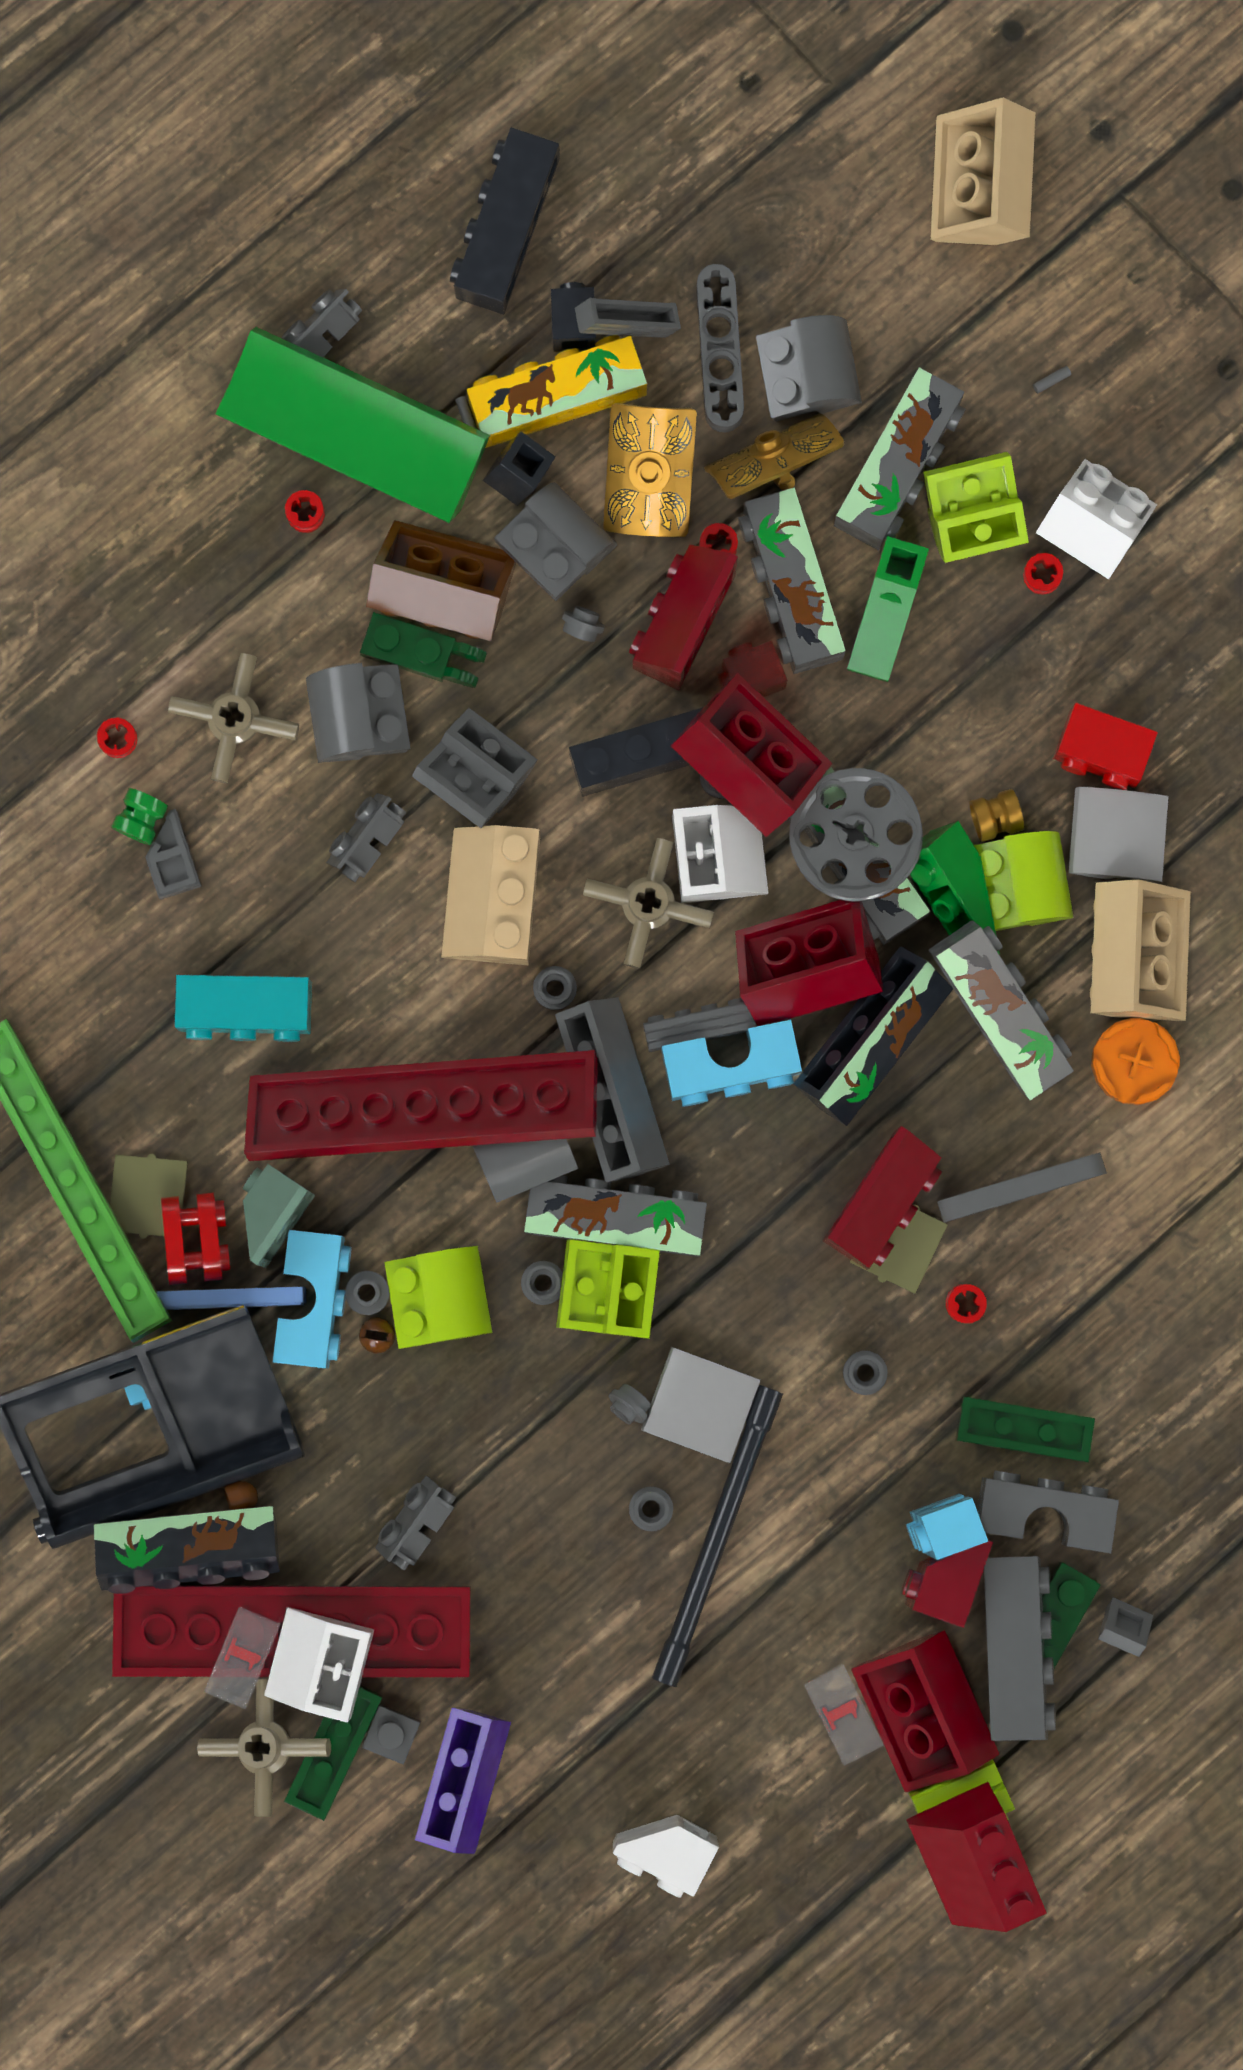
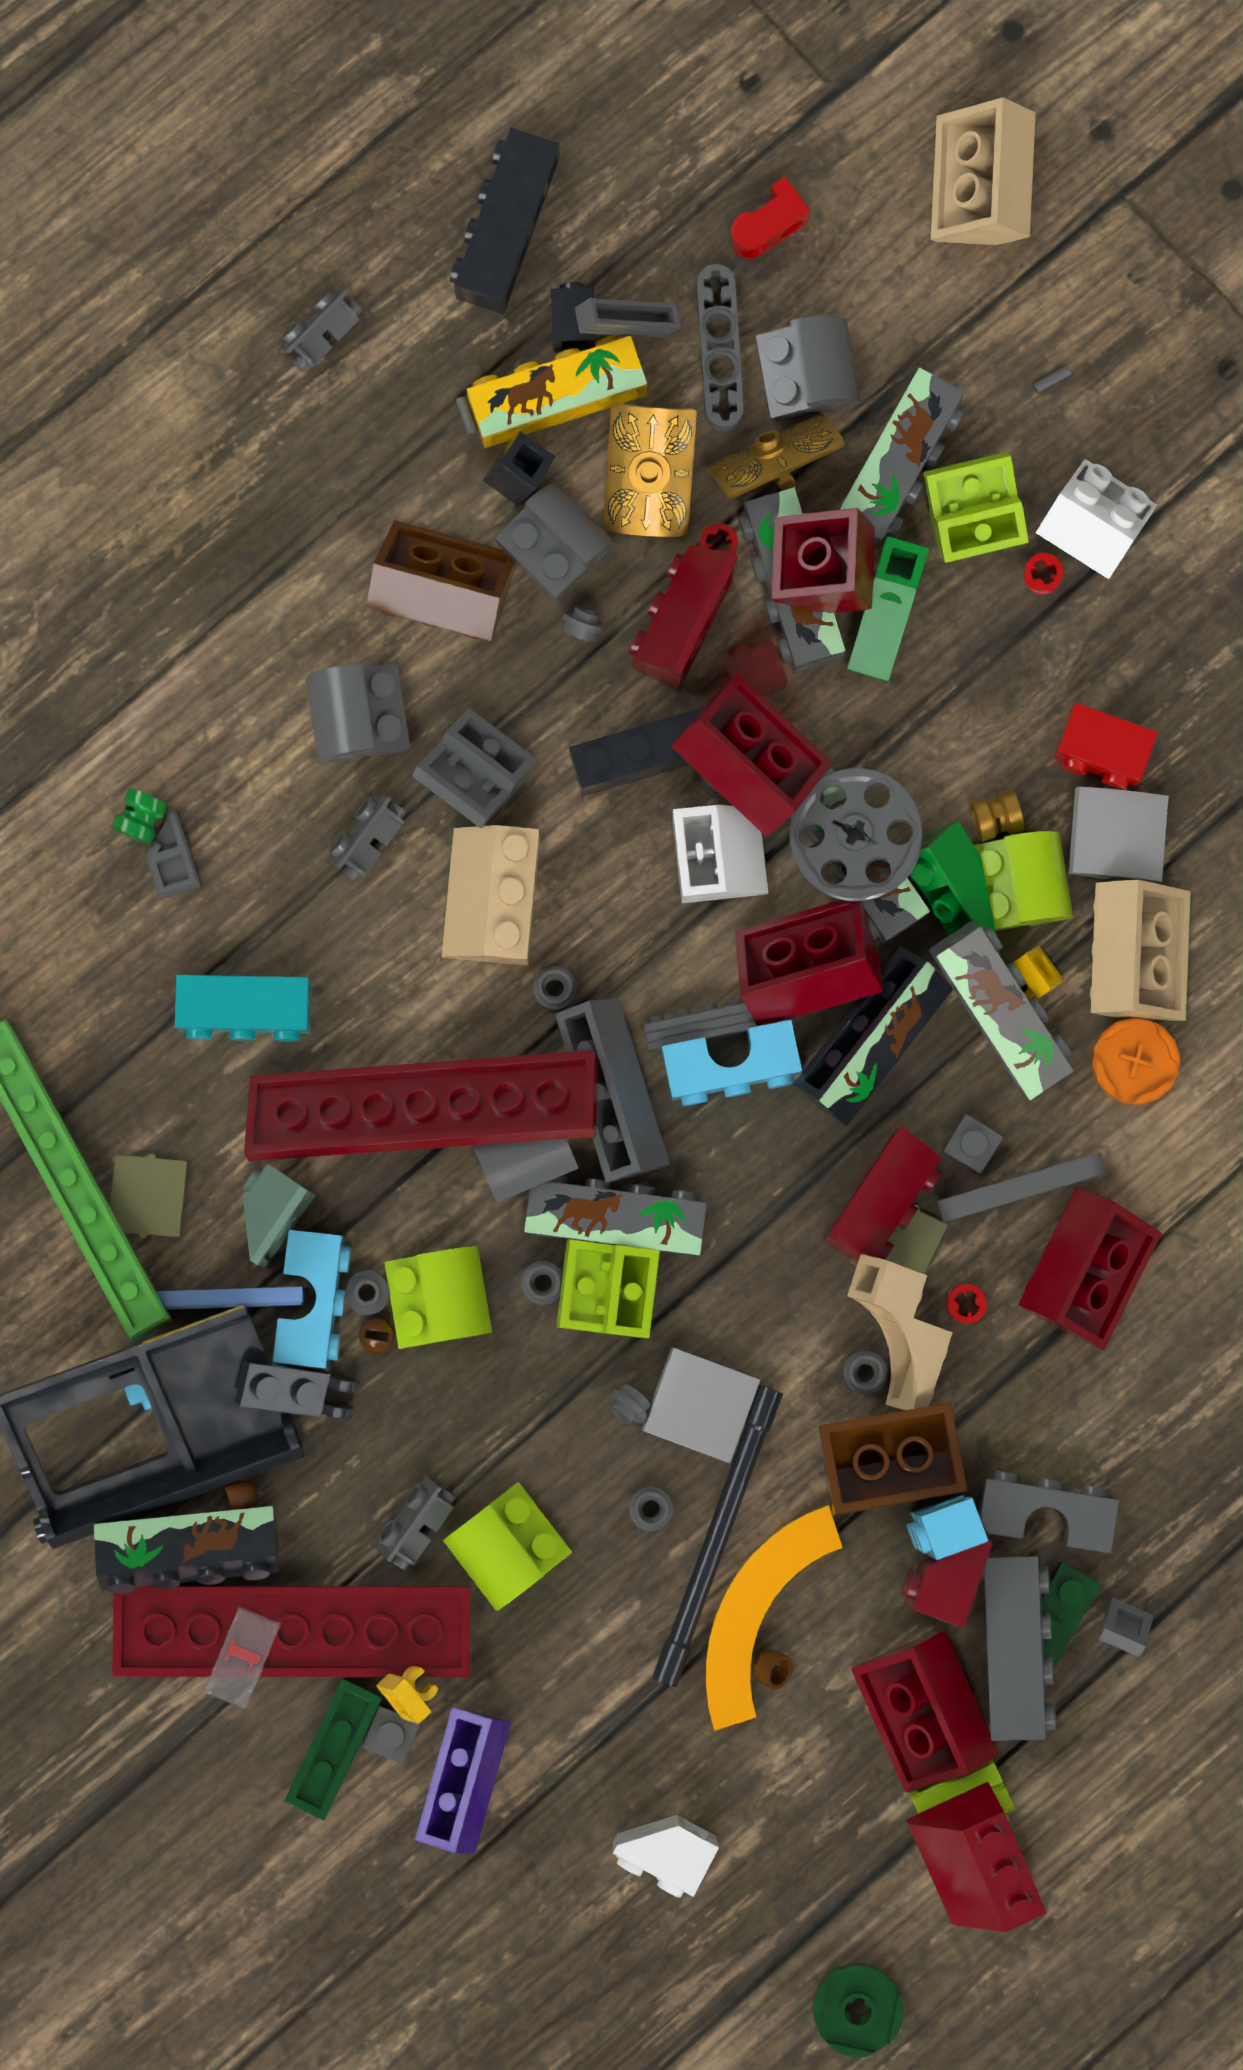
(130, 737): red bush -> none
(209, 1216): red brick -> none
(225, 704): dark tan bar -> none
(264, 1763): dark tan bar -> none
(292, 1389): none -> hinge
(293, 517): red bush -> none
(319, 1664): white slope -> none
(353, 425): green arch -> none
(404, 1696): none -> yellow tile
(418, 650): dark green hinge -> none
(507, 1546): none -> lime brick
(654, 885): dark tan bar -> none
(746, 1604): none -> light orange tile
(761, 230): none -> red leg
(781, 1672): none -> reddish brown hinge
(824, 561): none -> dark red slope
(843, 1714): clear tile -> none
(872, 2031): none -> dark green plate
(892, 1459): none -> reddish brown slope
(913, 1345): none -> tan arch
(972, 1144): none -> dark grey plate
(1025, 1429): dark green plate -> none
(1038, 973): none -> yellow tile
(1090, 1268): none -> dark red slope

